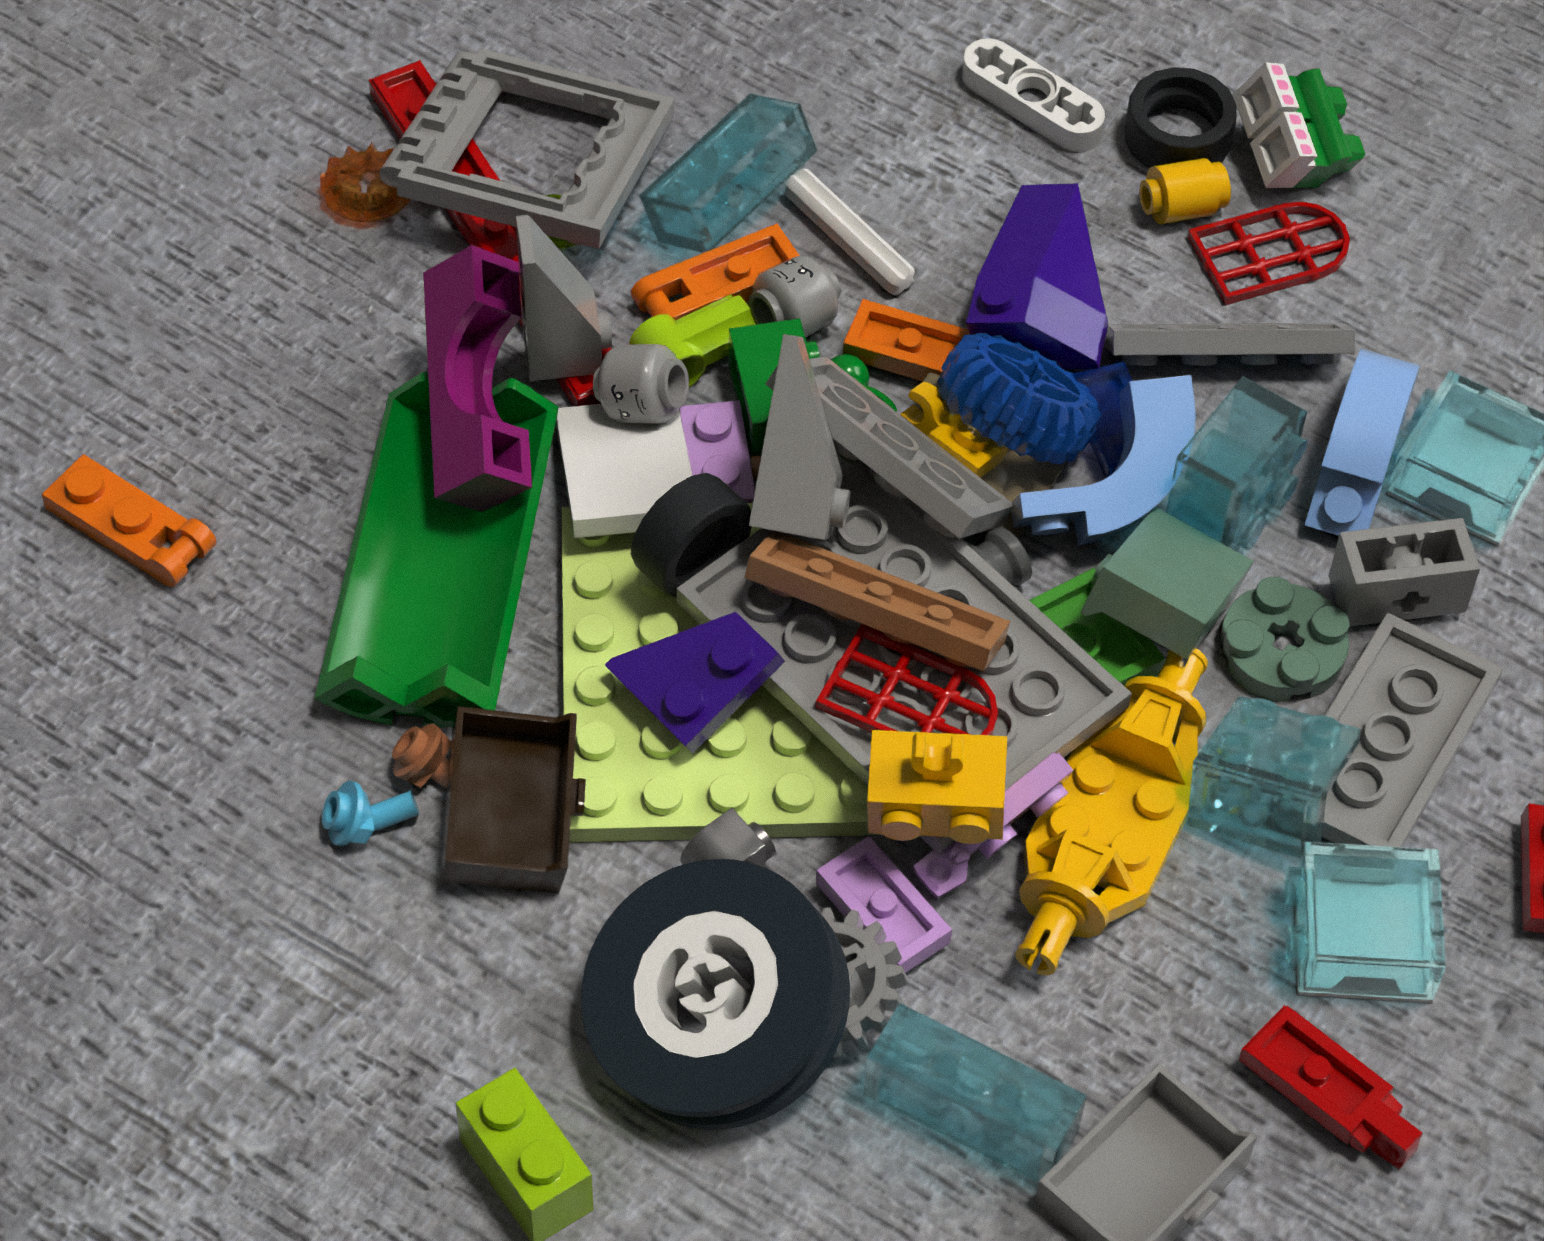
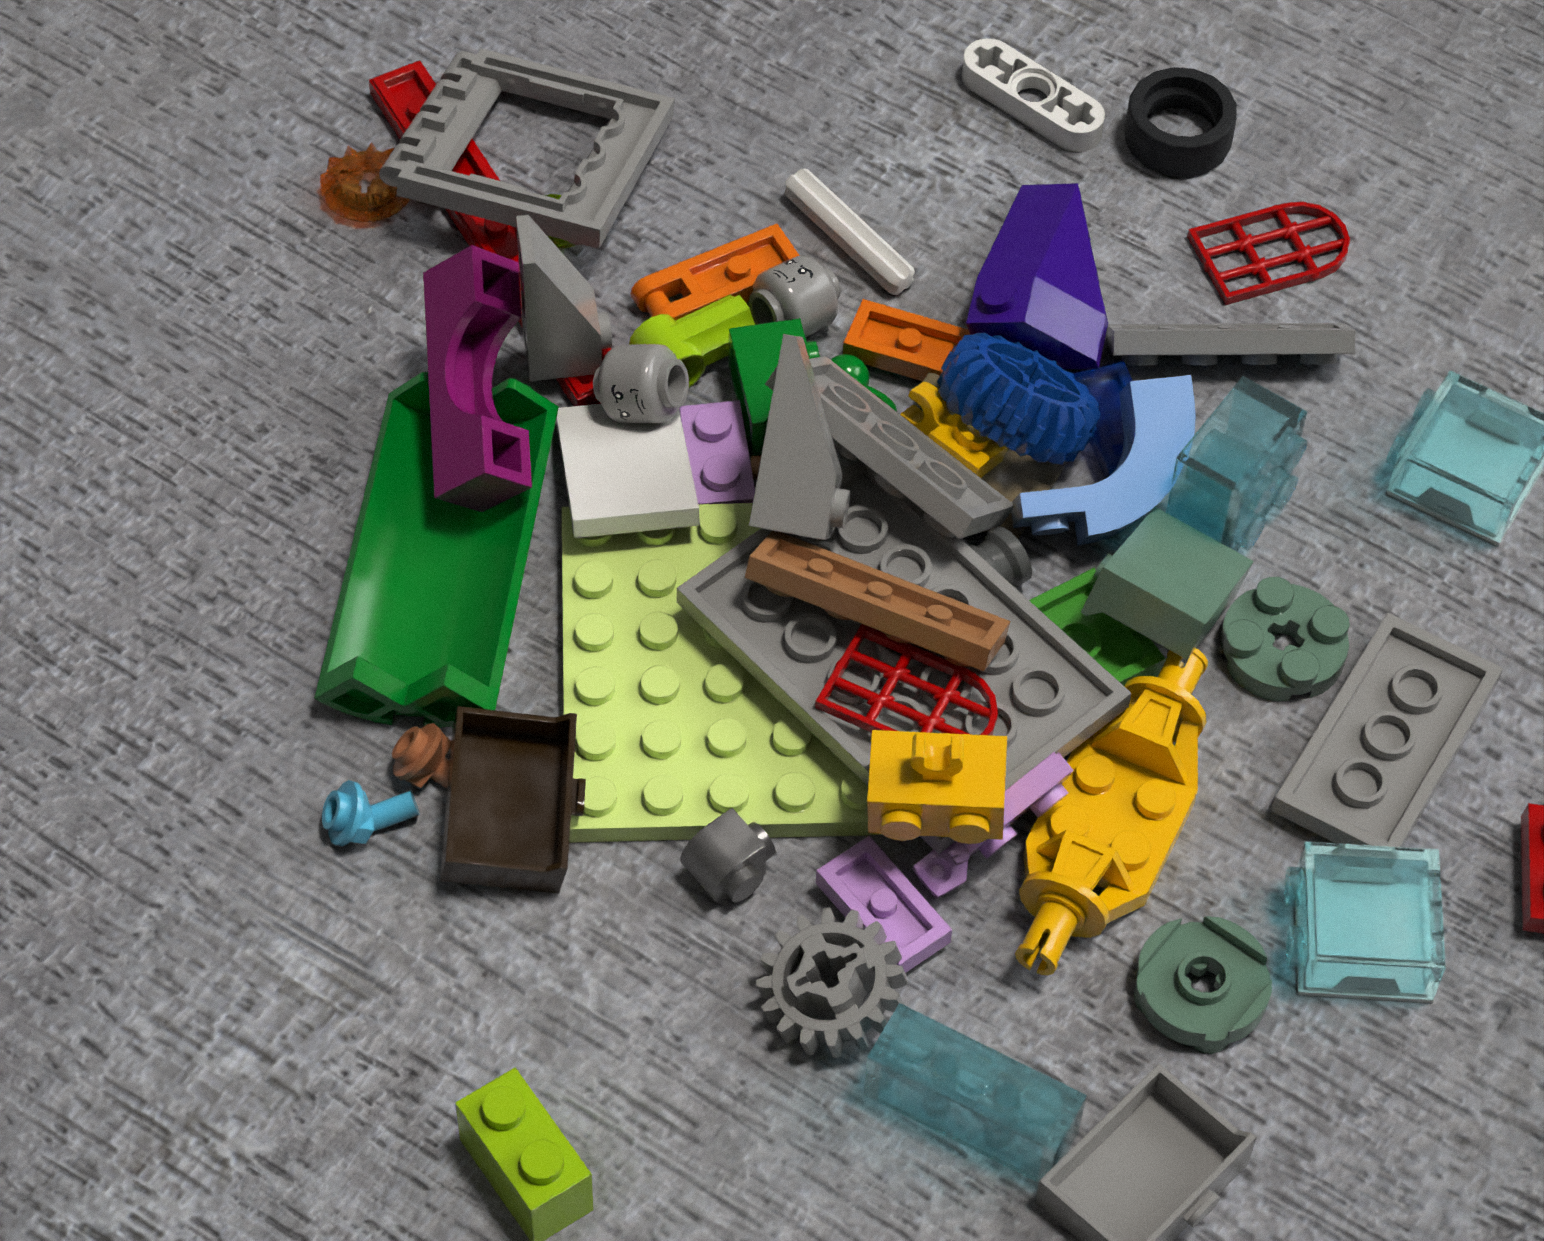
(128, 521): orange plate -> none
(689, 530): black tyre -> none
(698, 675): dark purple wing -> none
(728, 173): clear light blue brick -> none
(755, 1047): black wheel -> none
(1185, 190): yellow brick -> none
(1196, 1017): none -> sand green plate
(1268, 775): clear light blue bracket -> none
(1296, 127): hips -> none
(1331, 1086): red hinge -> none
(1362, 443): light blue arch -> none
(1404, 571): light grey brick -> none

